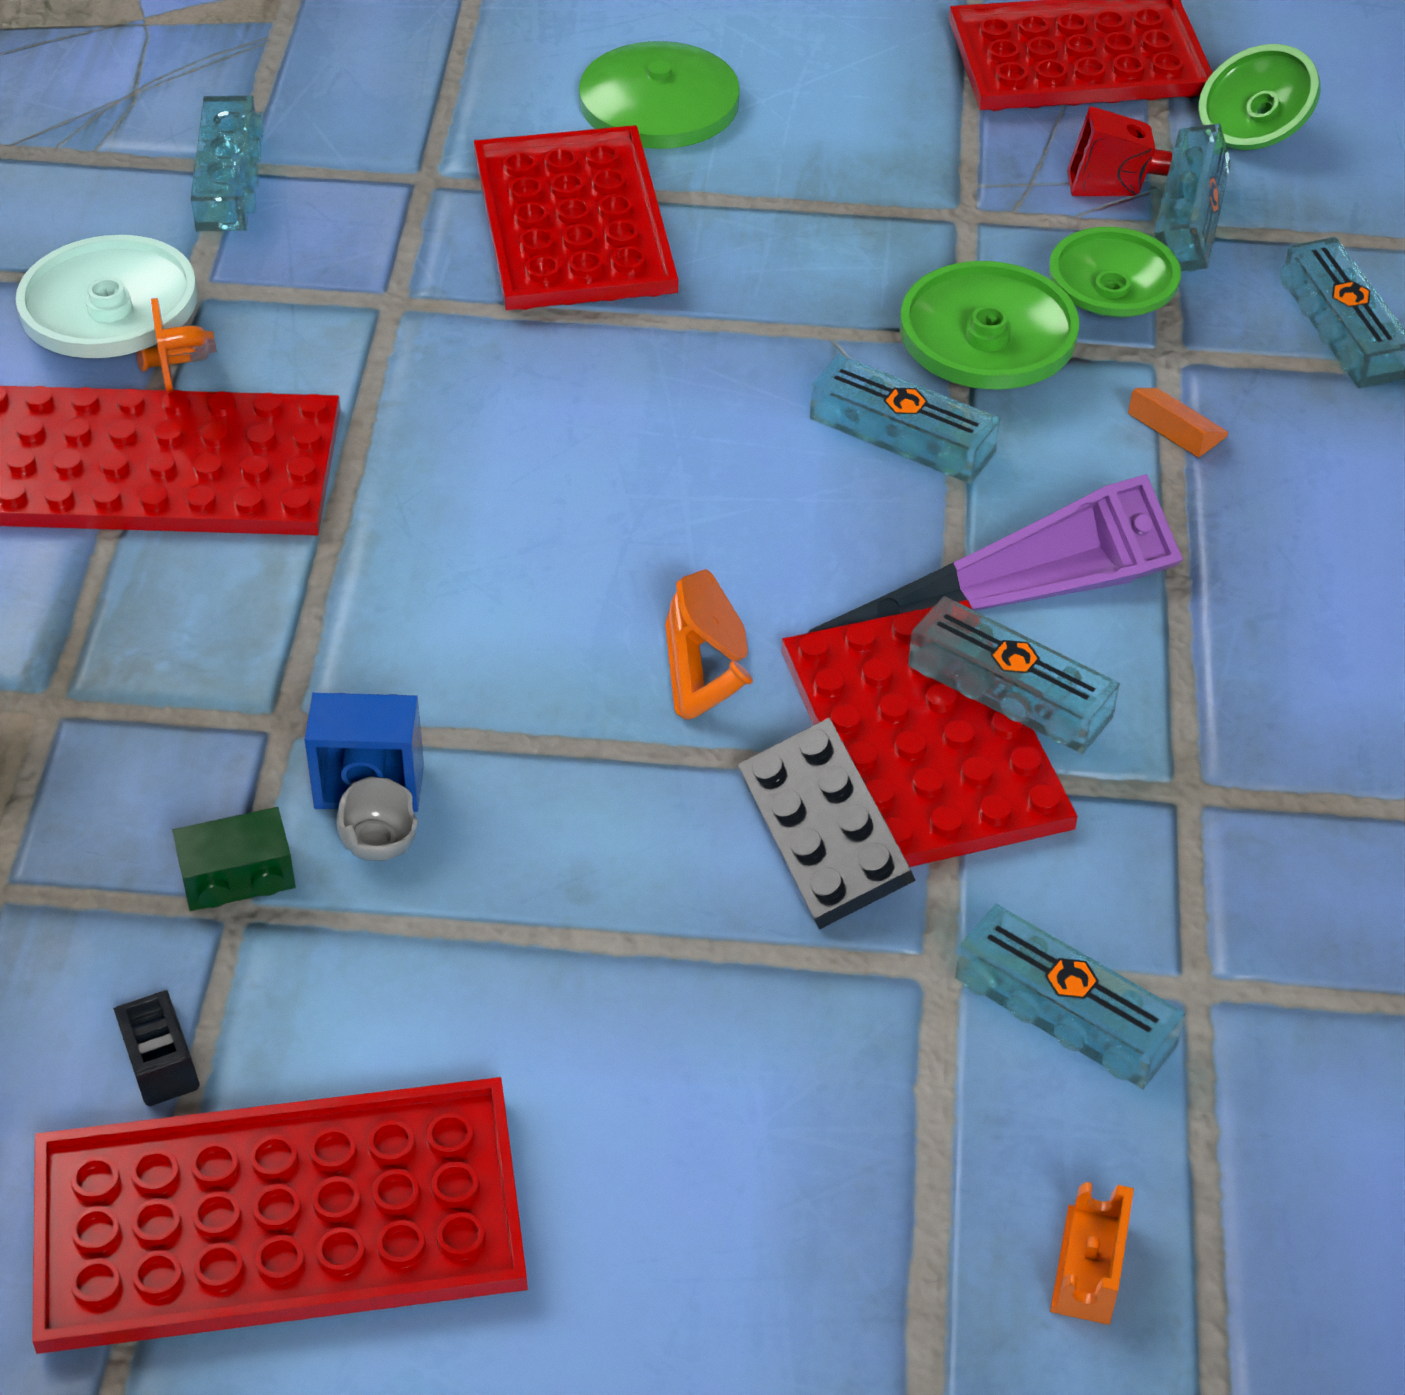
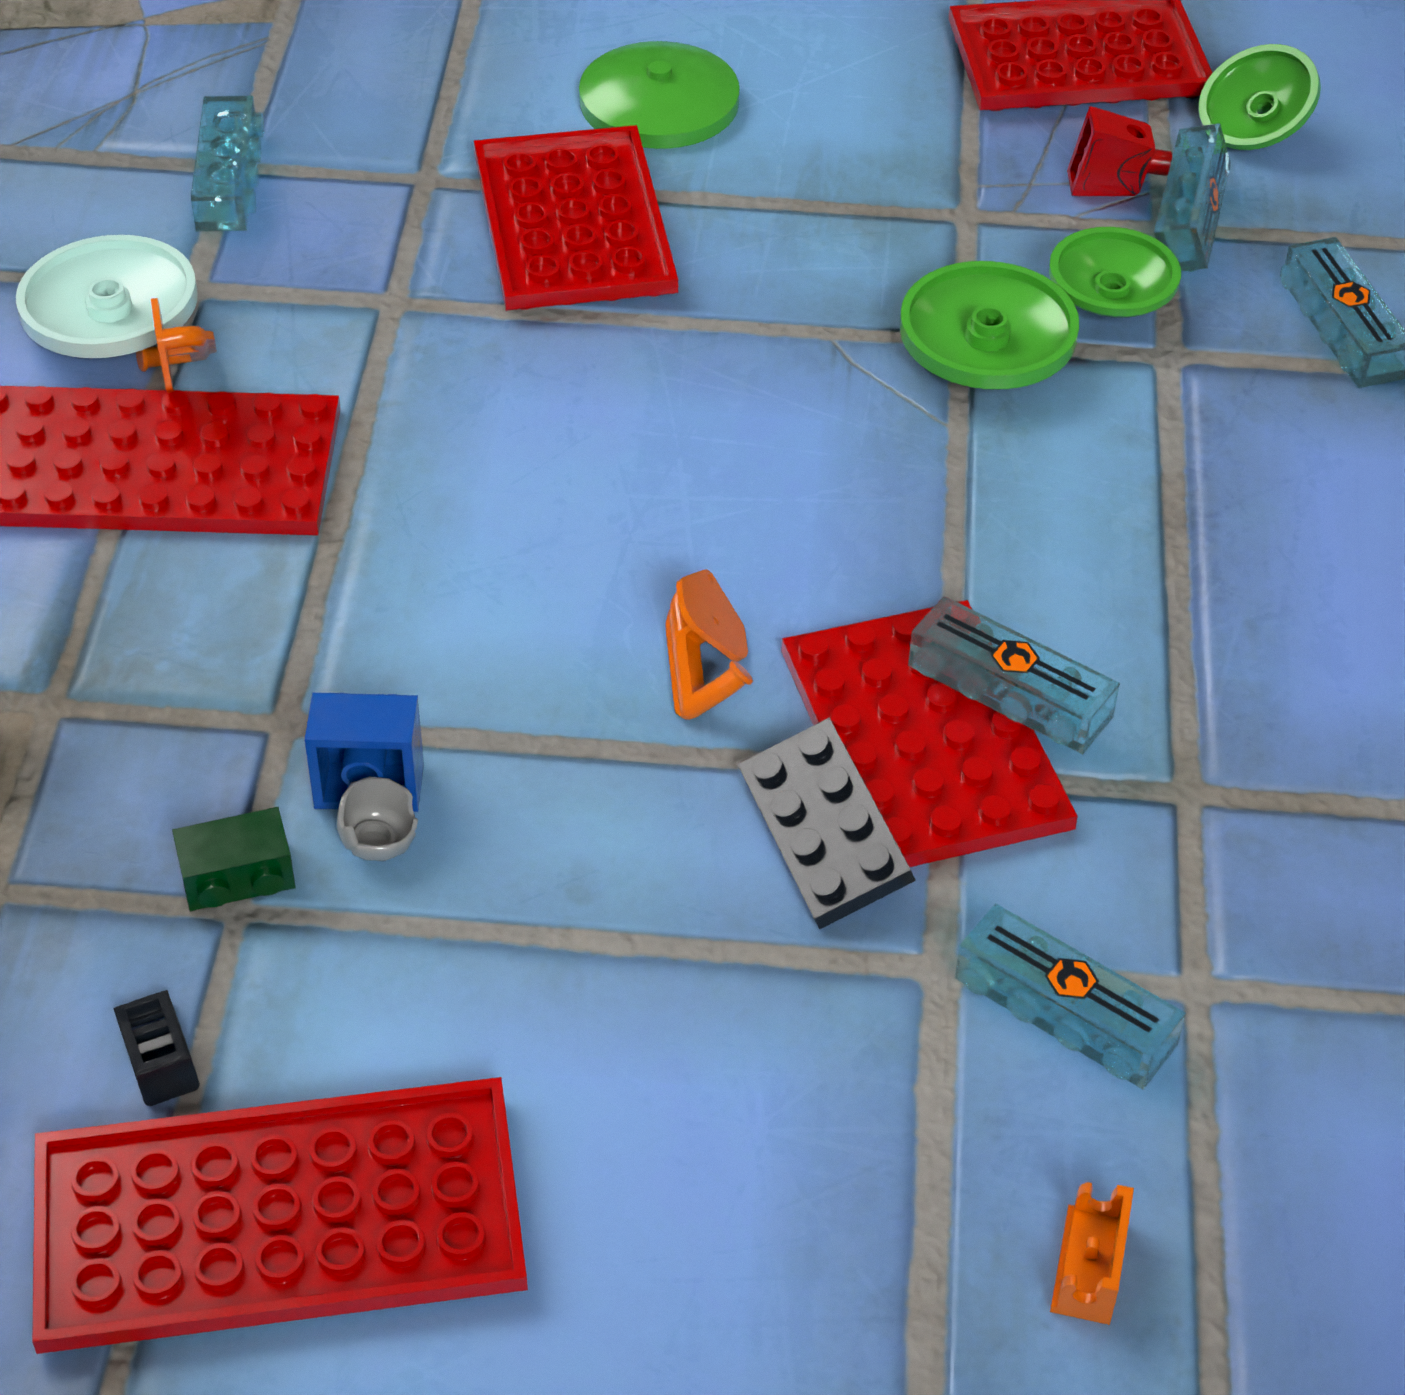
(904, 418): clear light blue brick -> none
(1079, 548): medium lavender plate -> none
(1175, 420): orange slope -> none

